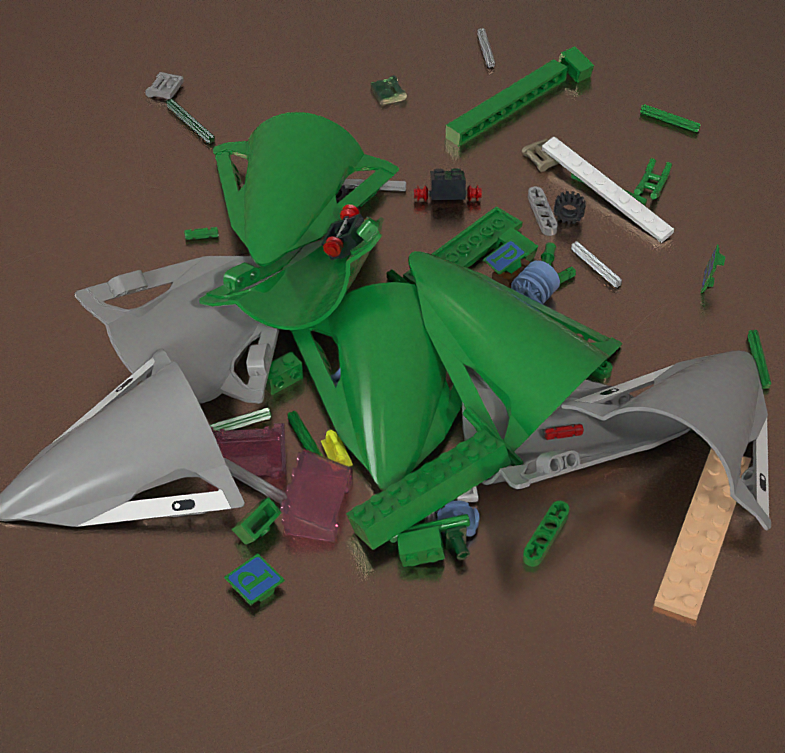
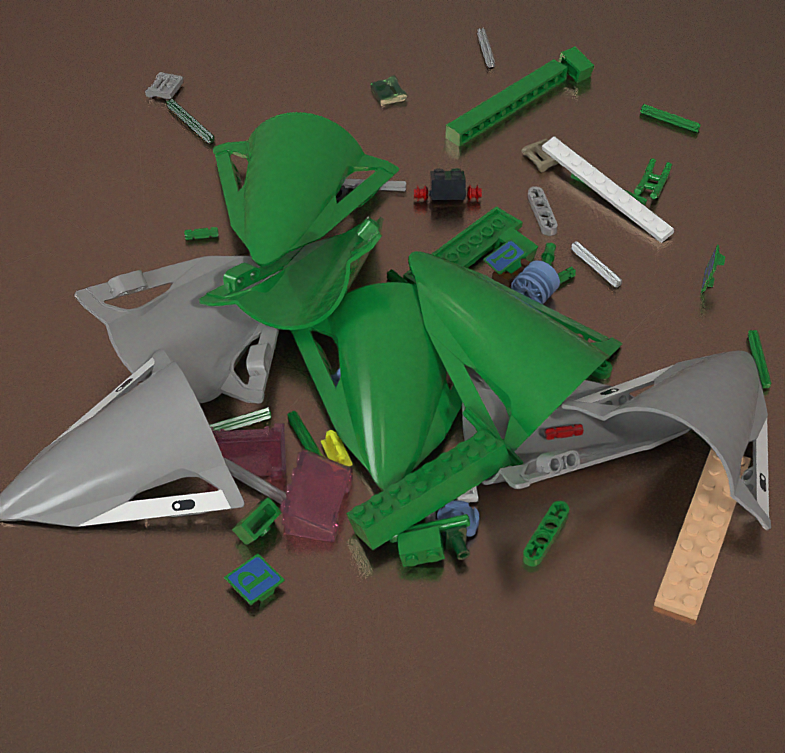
(284, 373): green brick -> none
(342, 234): black brick -> none
(569, 199): black tyre -> none

